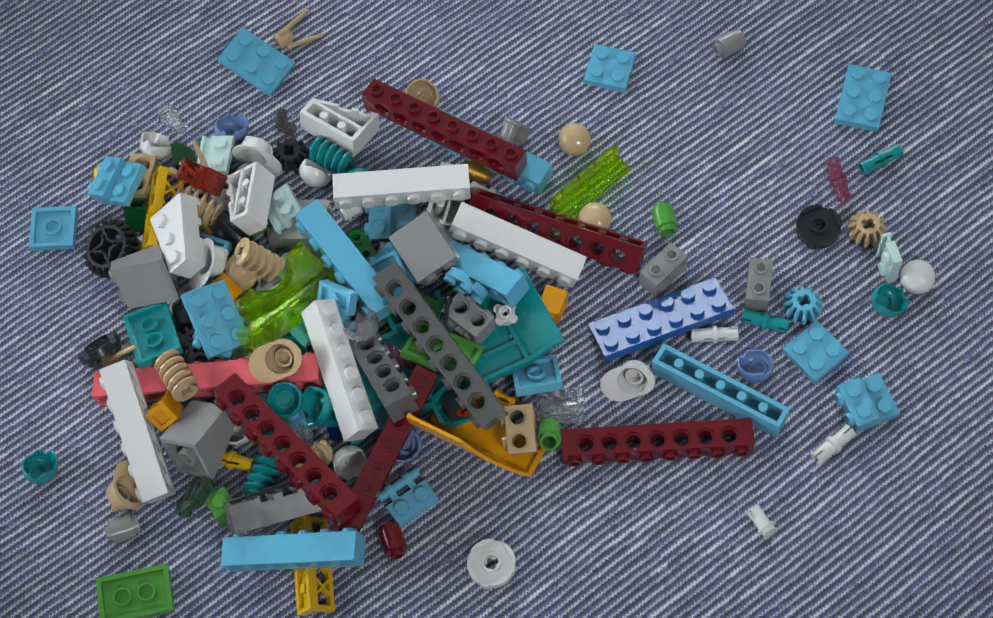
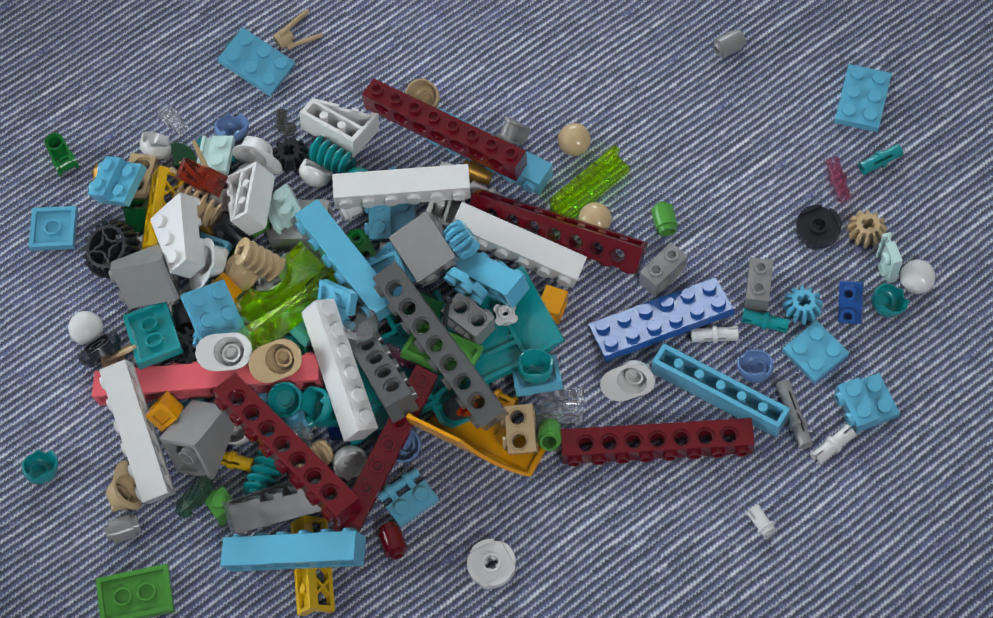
(61, 156): none -> green piece
(85, 327): none -> white hair
(176, 375): tan piece -> none
(223, 351): none -> white piece
(461, 239): none -> medium azure gear
(535, 366): none -> teal hair
(609, 68): medium azure plate -> none
(796, 421): none -> light grey pin
(850, 302): none -> blue hips

